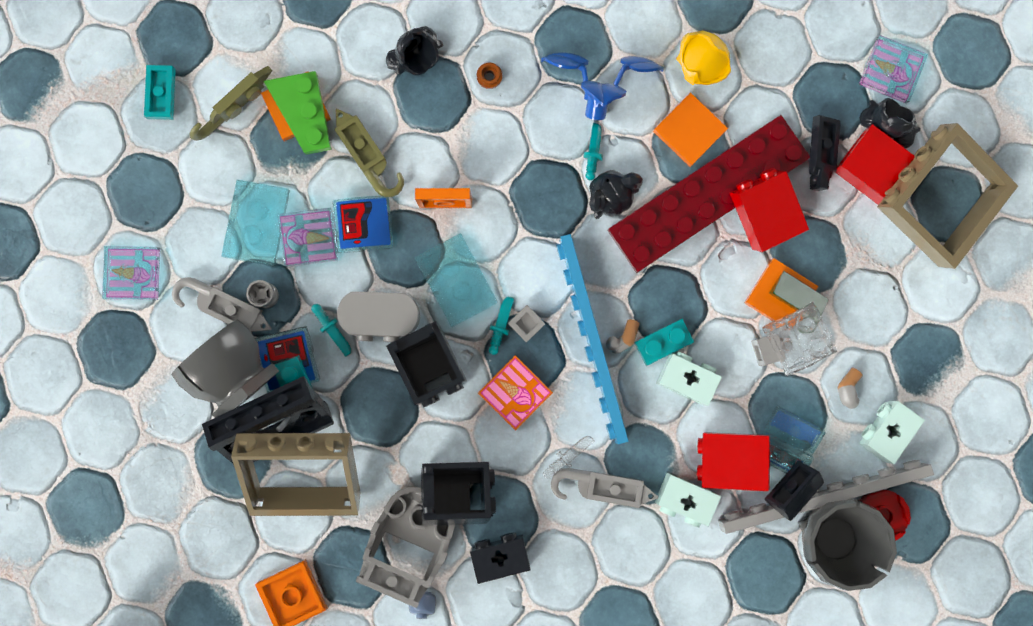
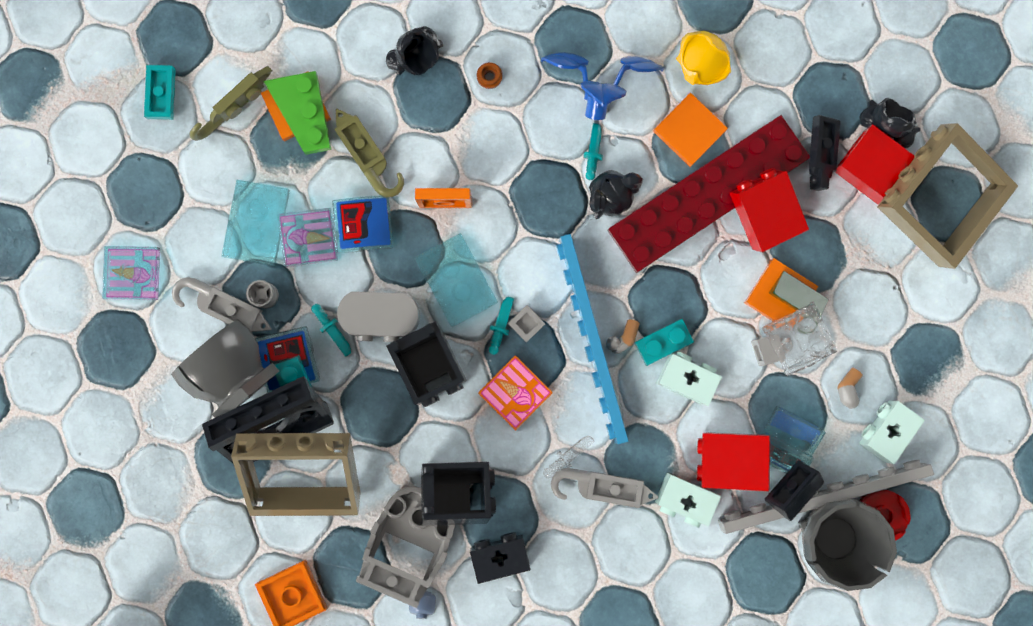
(893, 69): clear light blue tile -> none

